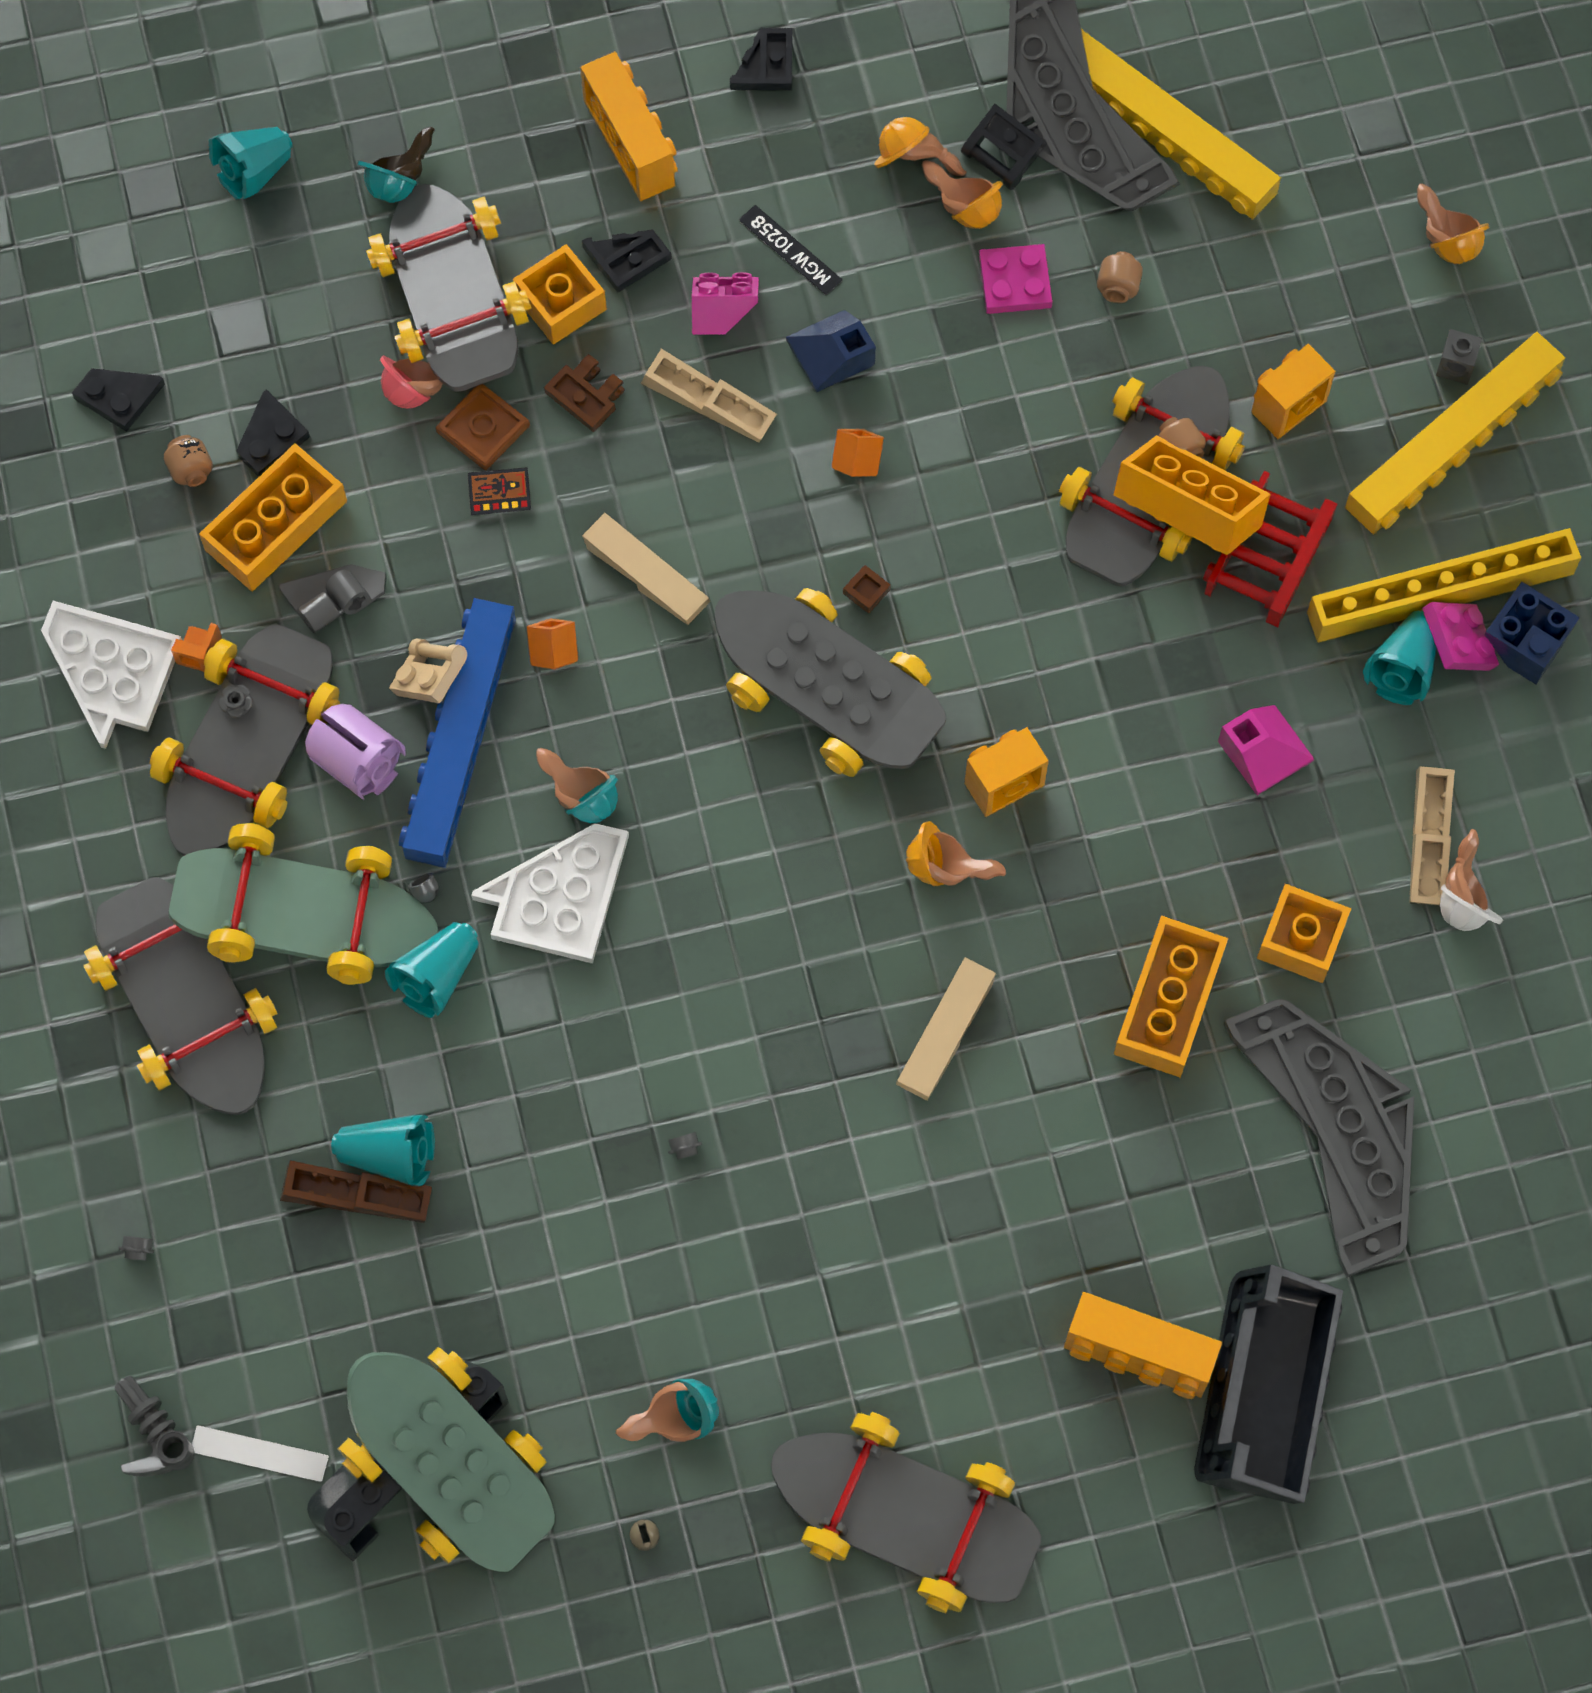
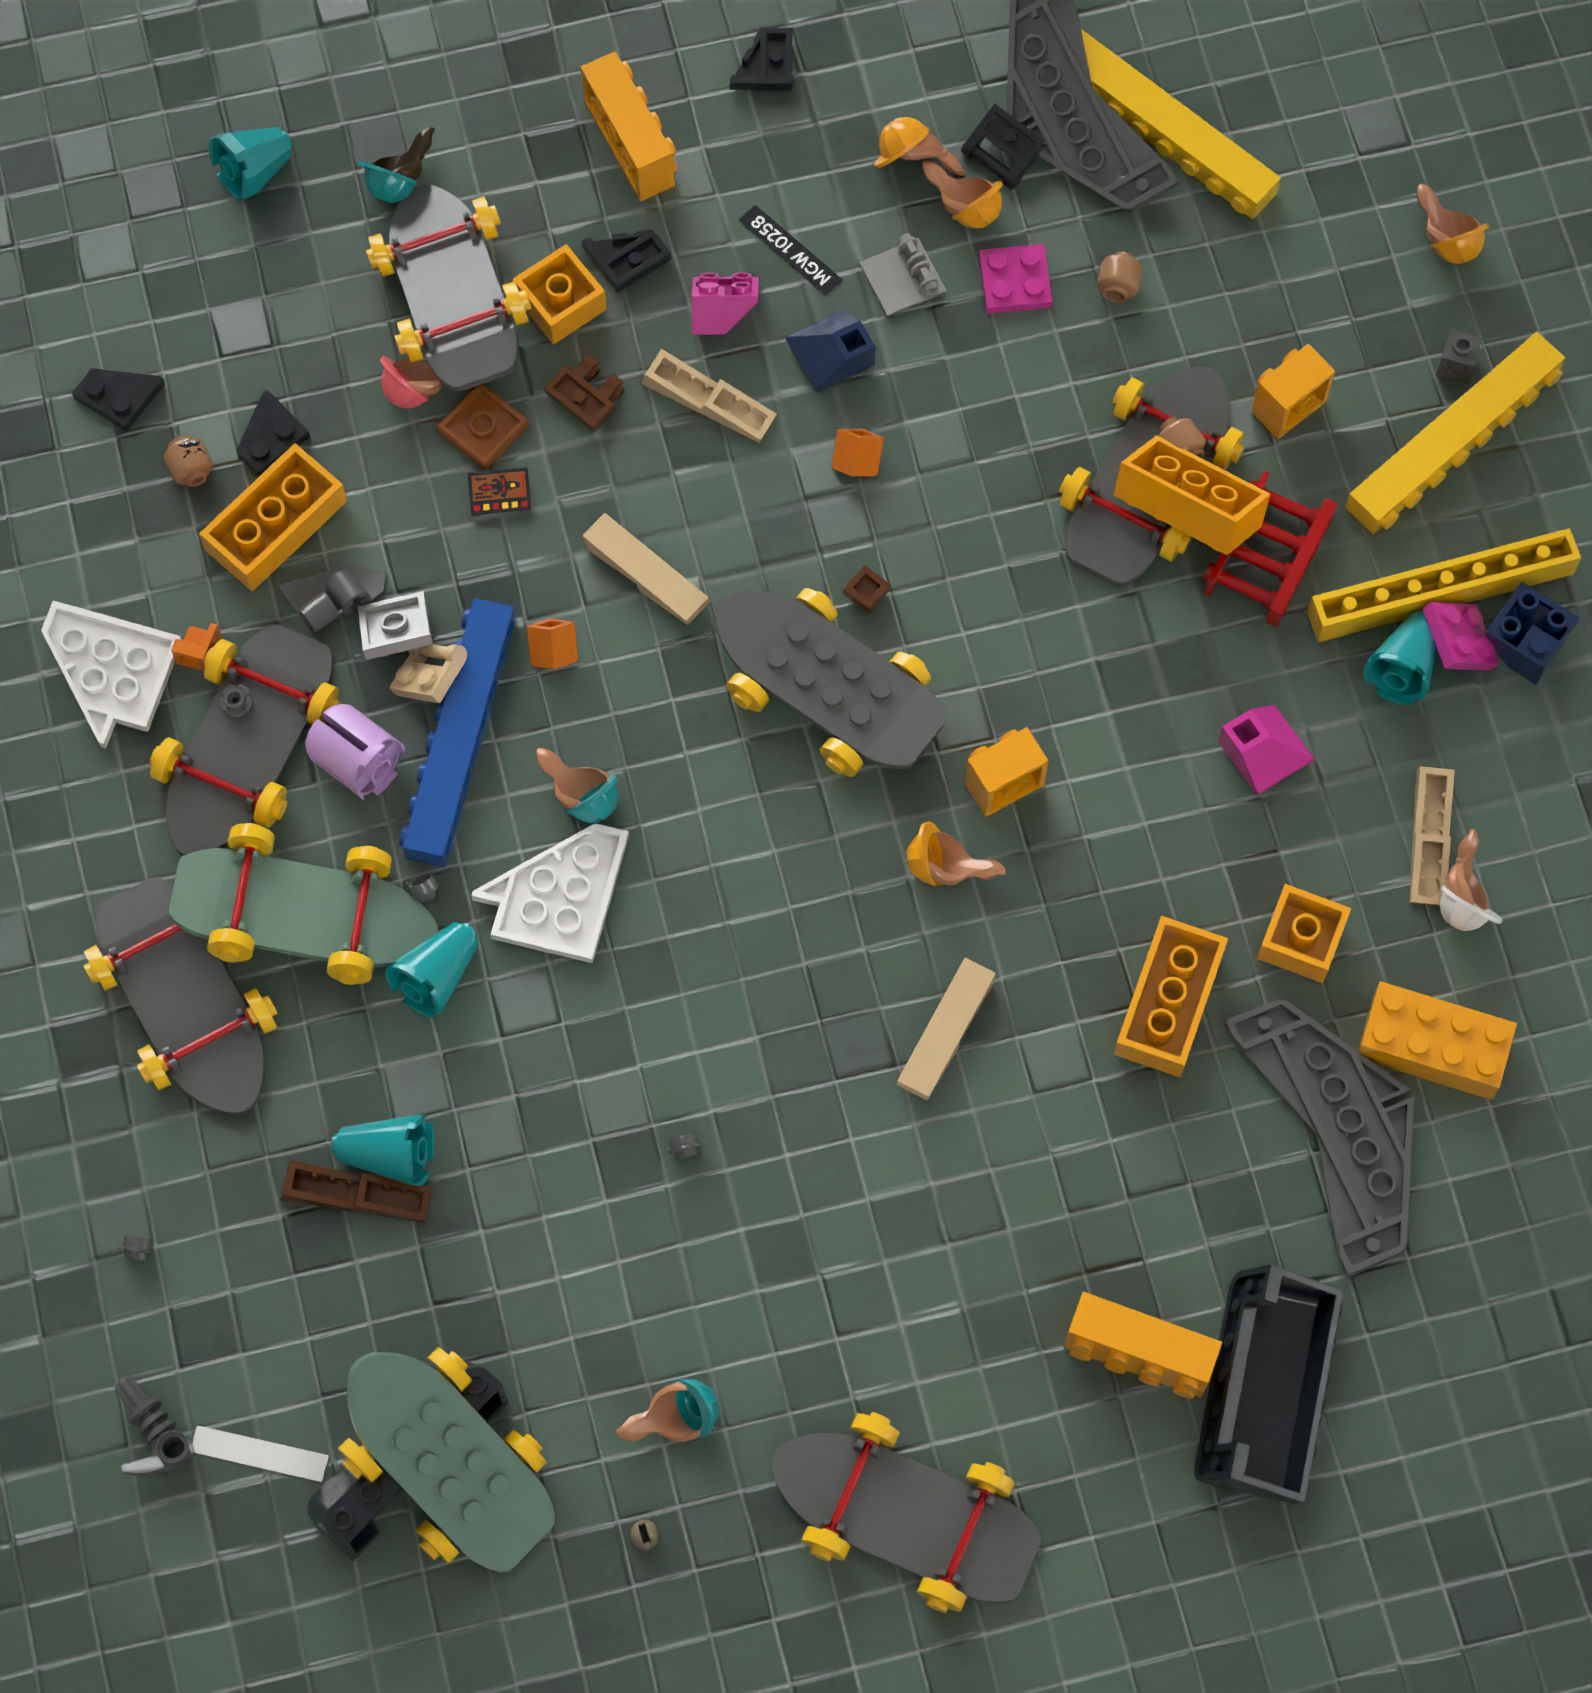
(394, 625): none -> light grey plate
(903, 276): none -> light grey hinge
(1436, 1040): none -> light orange brick

